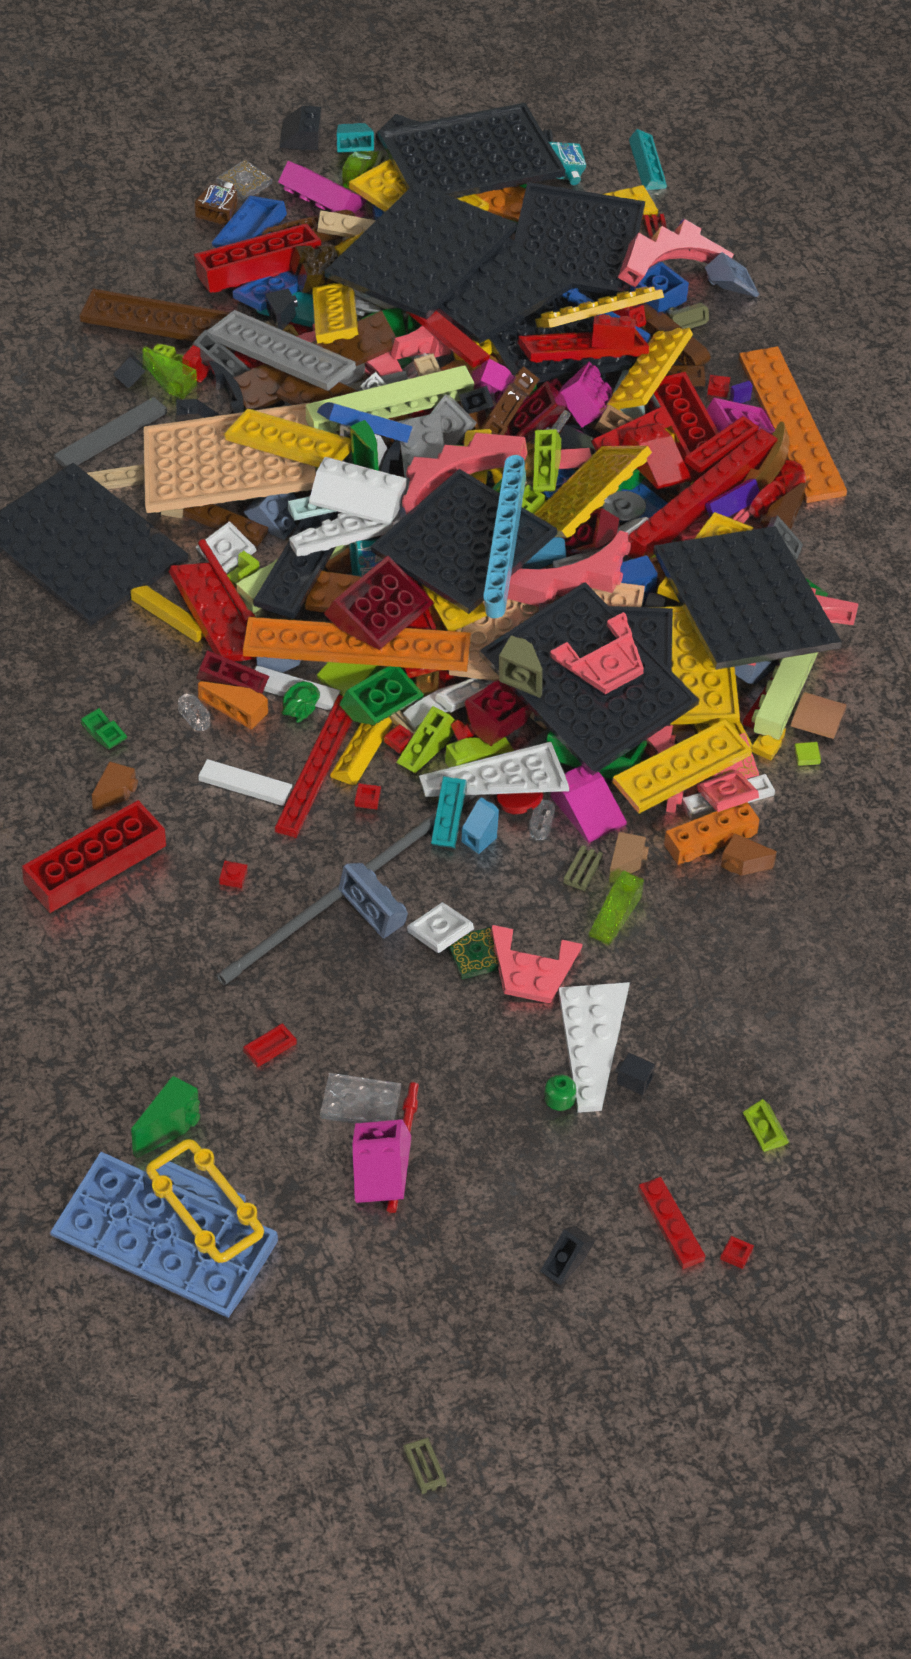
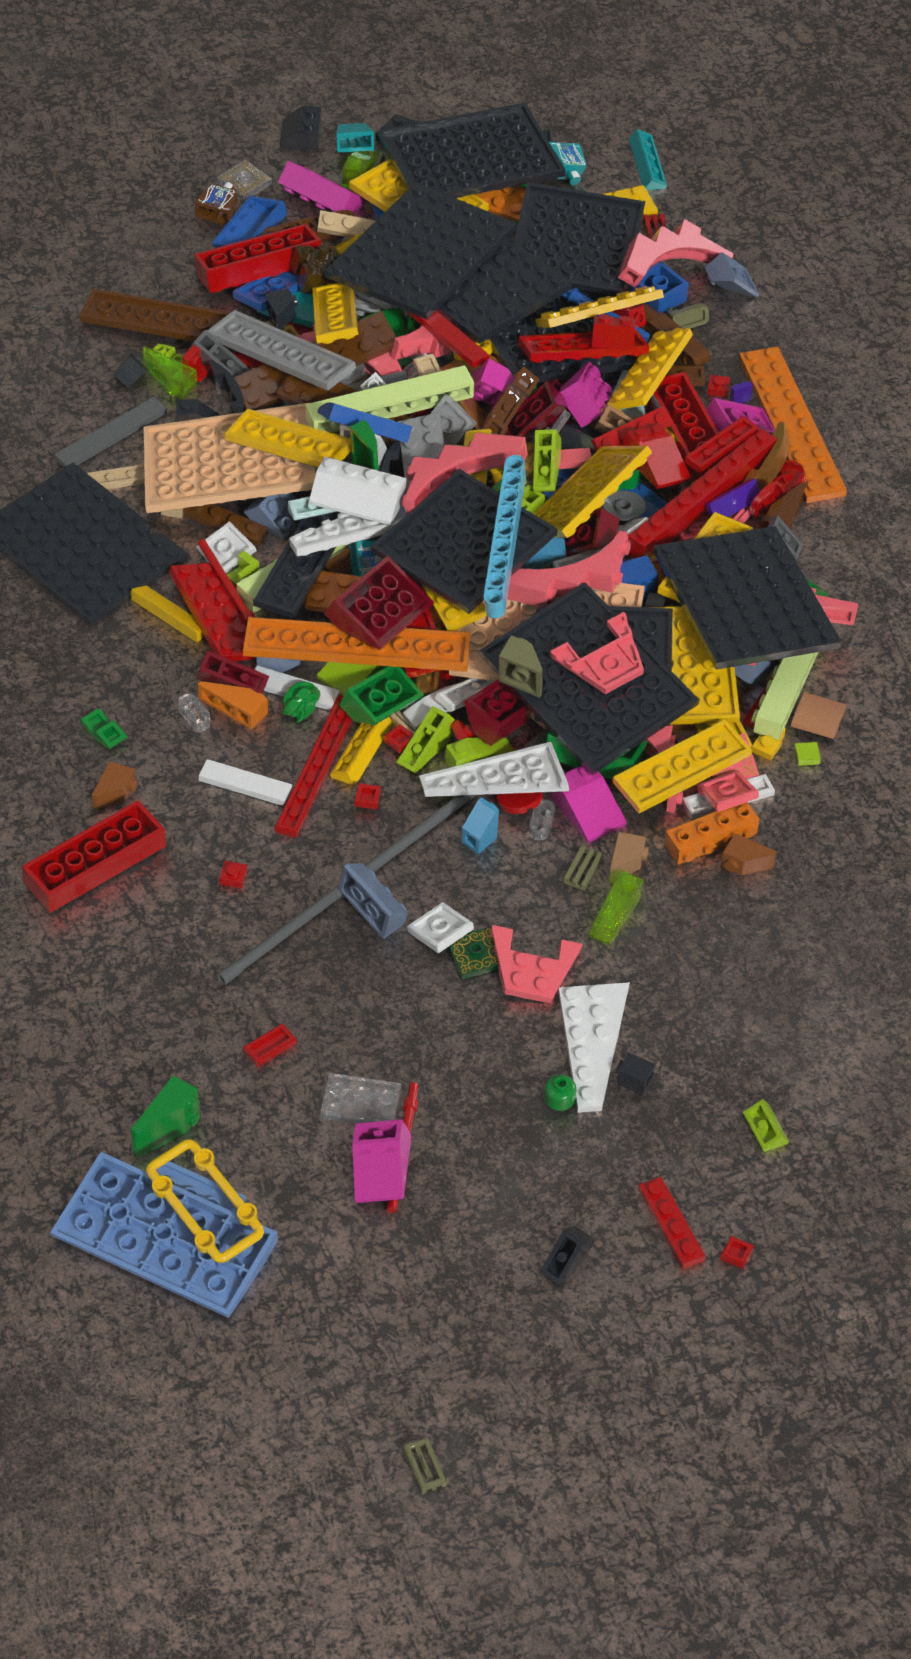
(449, 812): teal plate -> none
(478, 399): black slope -> none

